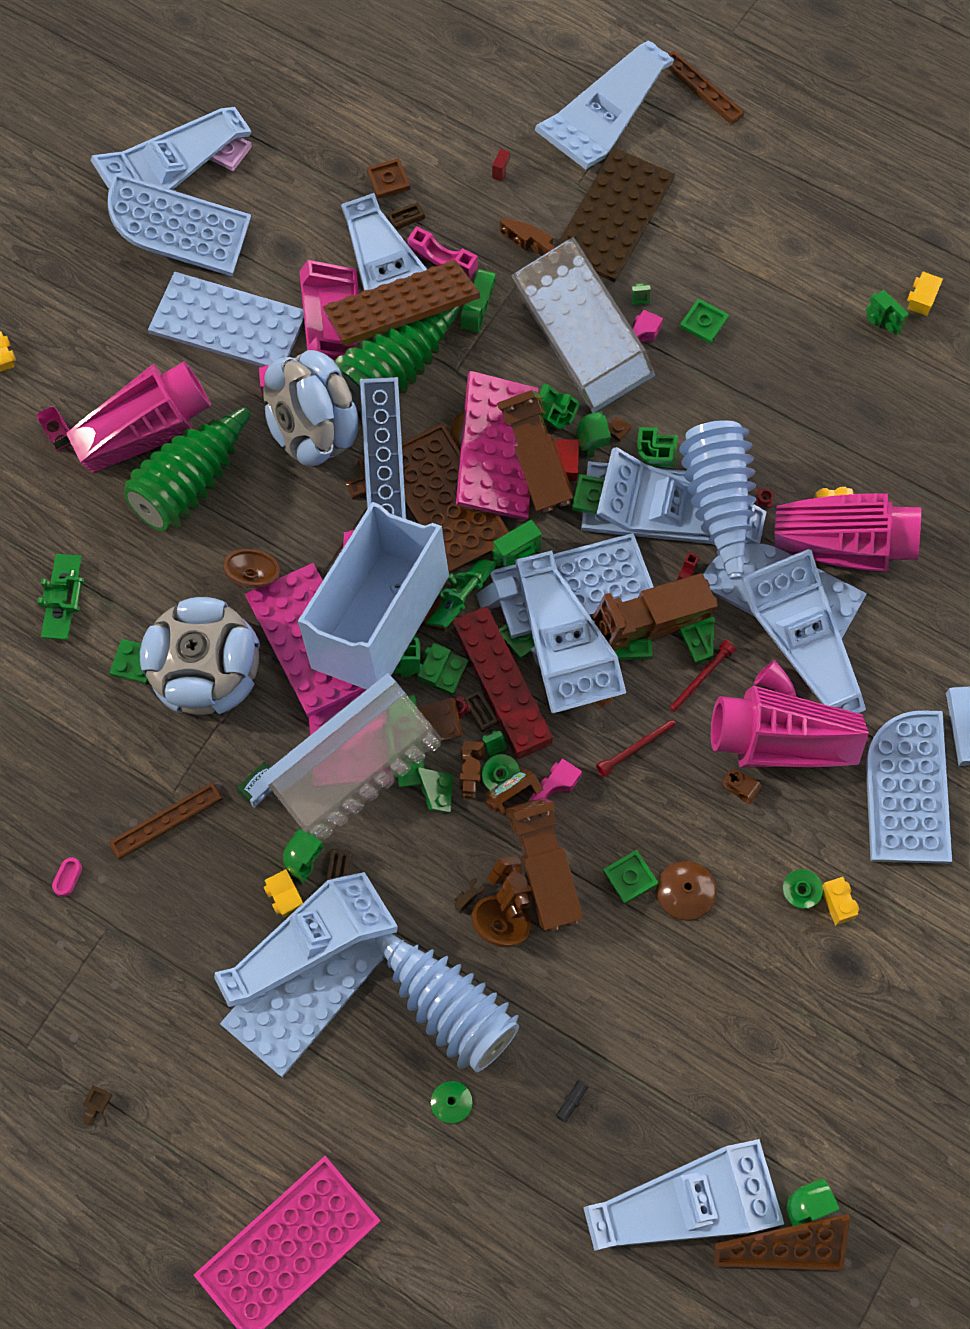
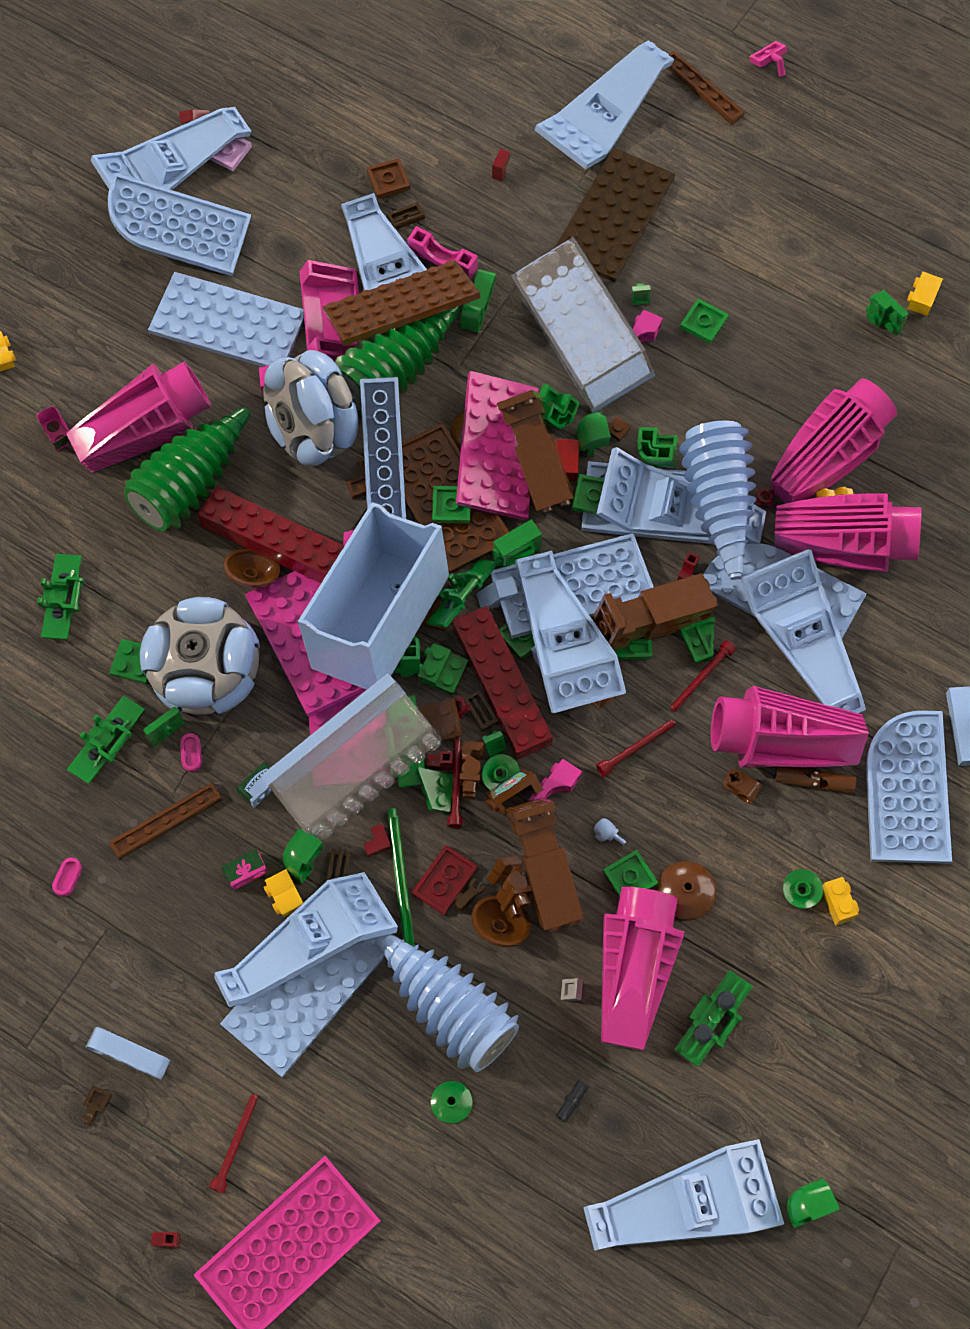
(93, 754): none -> green piece
(127, 1052): none -> light blue beam
(164, 726): none -> green plate
(166, 1239): none -> dark red piece
(190, 115): none -> dark red piece
(191, 752): none -> dark pink tile
(219, 1182): none -> dark red piece
(244, 869): none -> piece
(269, 534): none -> dark red brick
(379, 843): none -> dark red piece
(400, 876): none -> green piece
(441, 762): none -> dark red piece
(444, 880): none -> dark red tile
(445, 506): none -> green plate
(455, 820): none -> dark red piece
(527, 236): reddish brown slope -> none
(571, 989): none -> light grey plate
(606, 830): none -> light blue piece
(636, 964): none -> dark pink piece
(708, 1013): none -> green piece
(770, 53): none -> dark pink plate
(775, 679): dark pink hat -> none
(803, 1246): reddish brown wing -> none
(811, 778): none -> reddish brown piece
(833, 441): none -> dark pink piece

